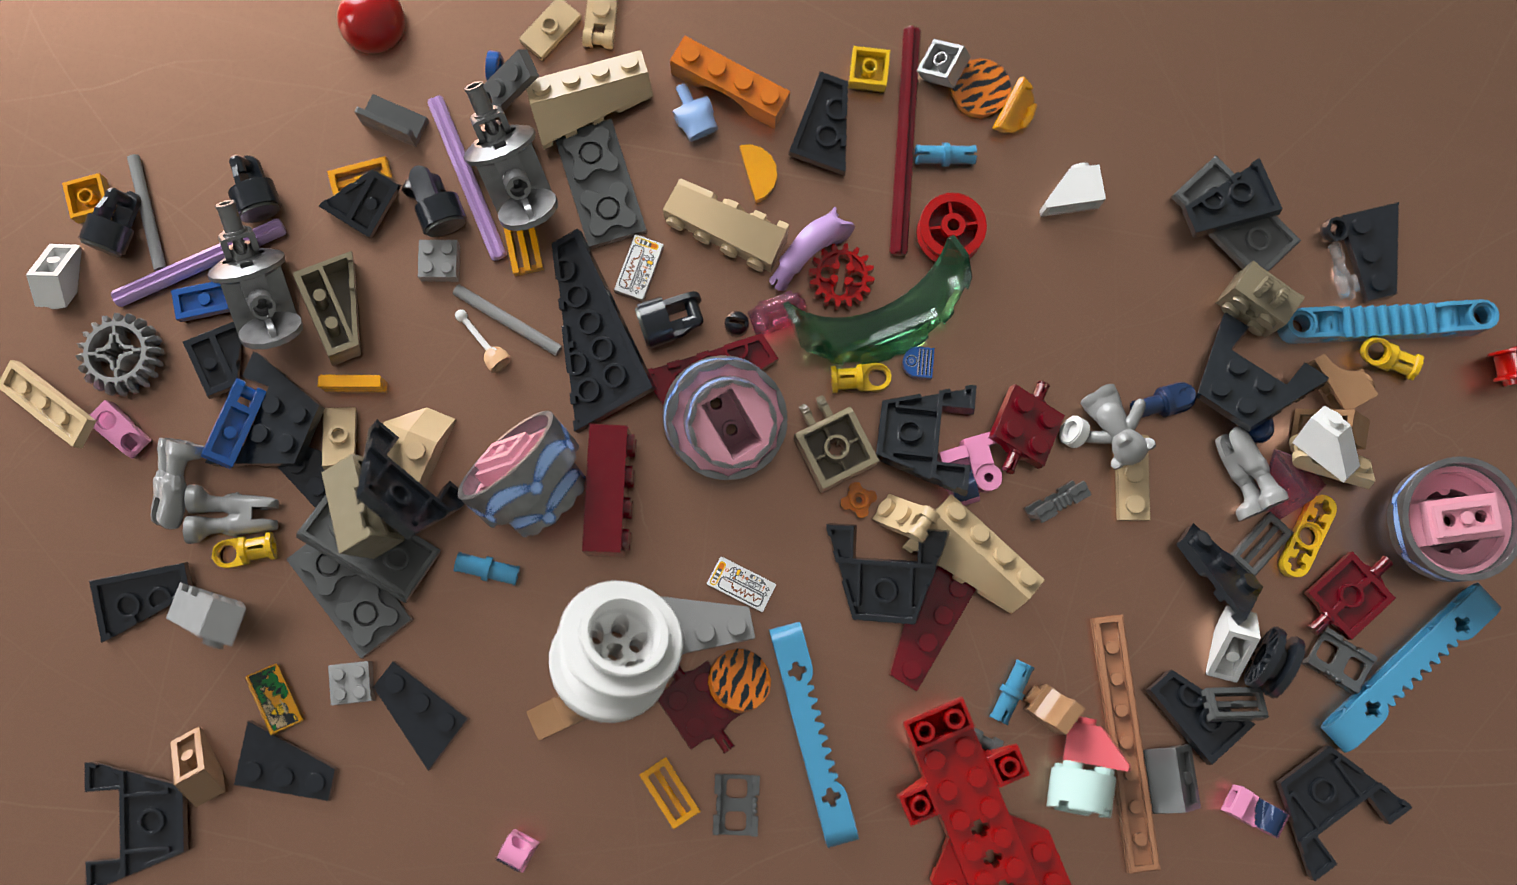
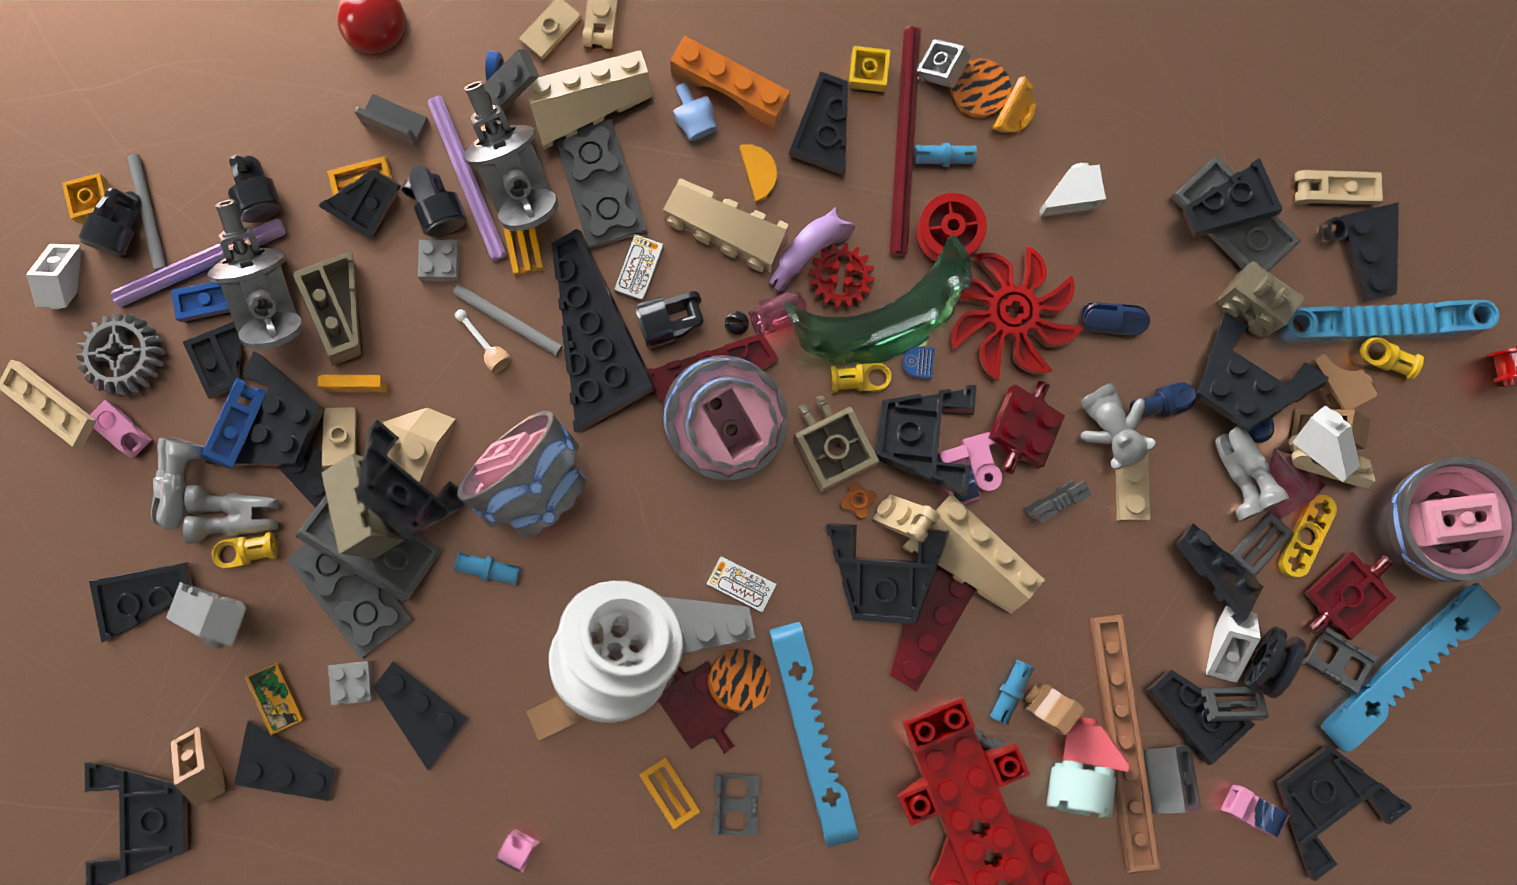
(607, 491): dark red brick -> none
(1026, 322): none -> red piece
(1074, 431): white tile -> none
(1115, 318): none -> dark blue arm
(1339, 187): none -> tan plate
(1345, 283): clear plate -> none

